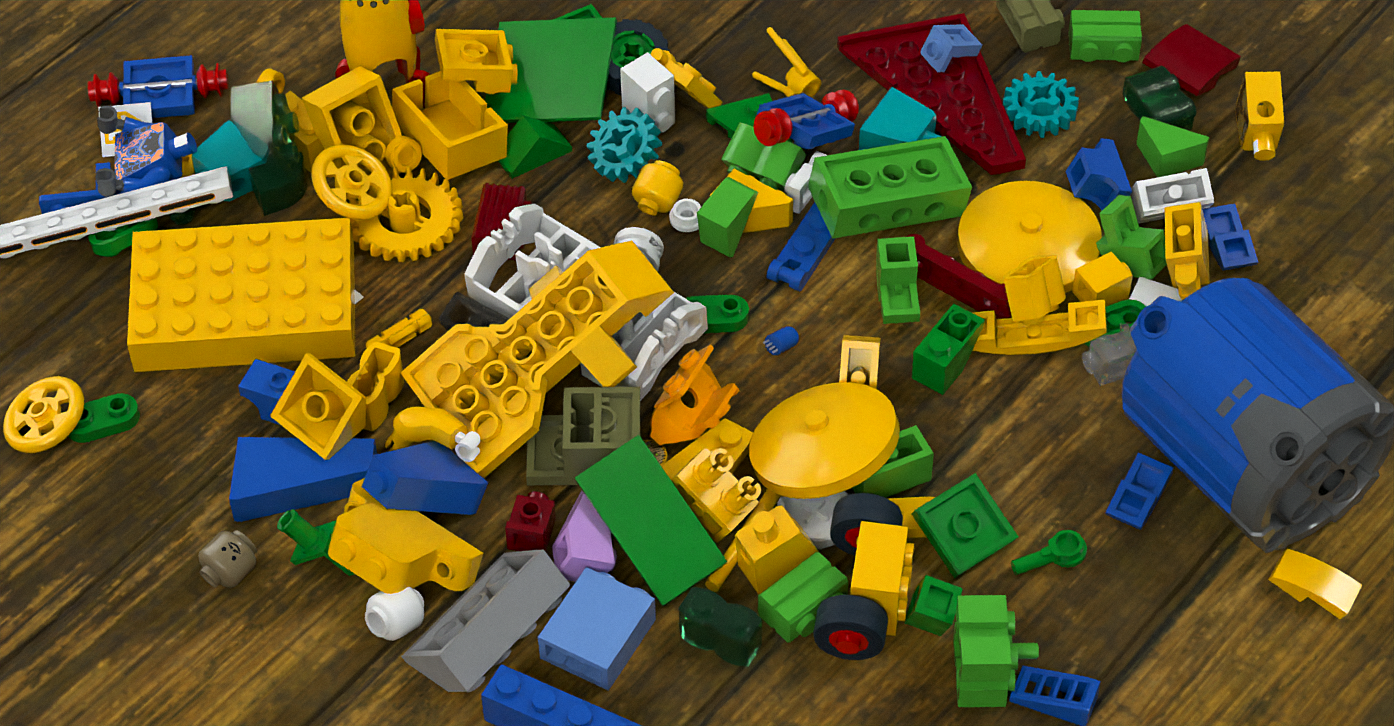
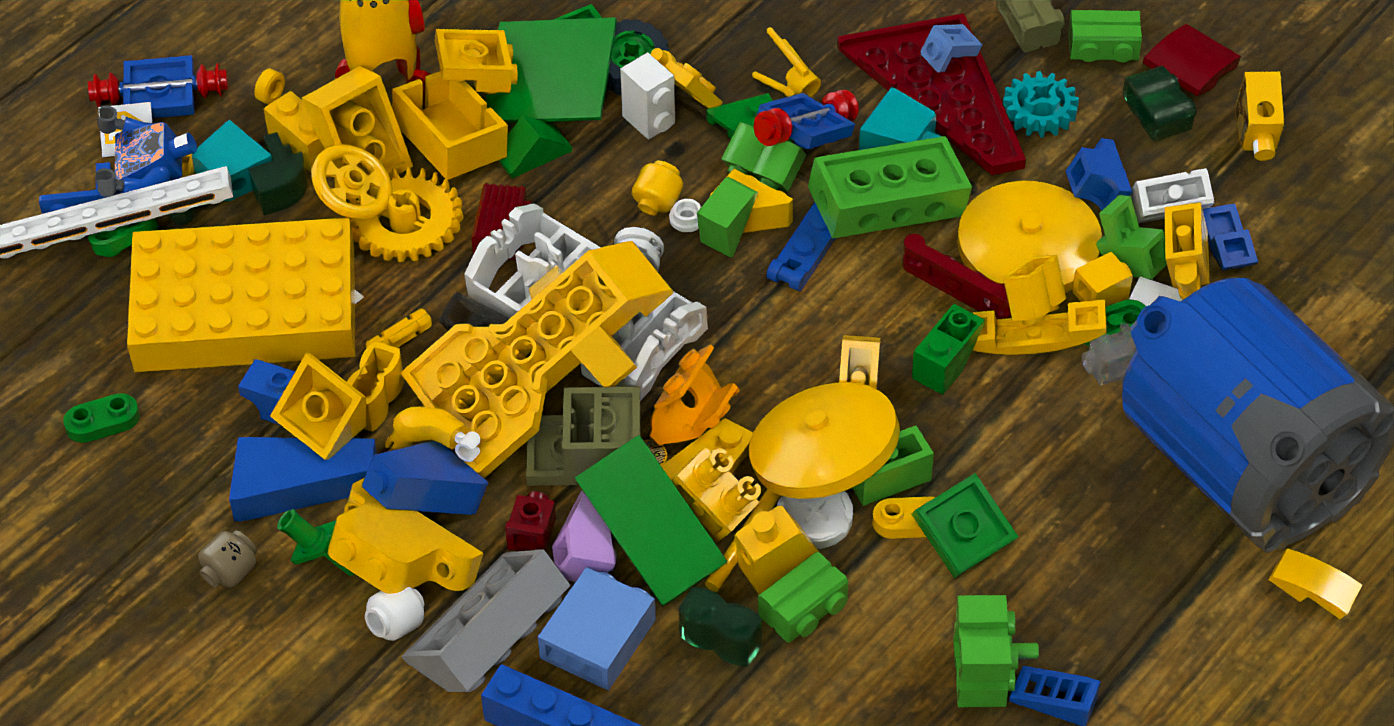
(43, 414): yellow plate -> none
(267, 124): clear green slope -> none
(403, 153): yellow tile -> none
(625, 141): teal gear -> none
(719, 317): green plate -> none
(781, 340): blue piece -> none
(797, 185): white plate -> none
(882, 573): brick -> none
(897, 279): bright green brick -> none
(933, 605): green brick -> none
(1064, 549): green plate -> none
(1139, 491): blue slope -> none
(1170, 147): bright green slope -> none

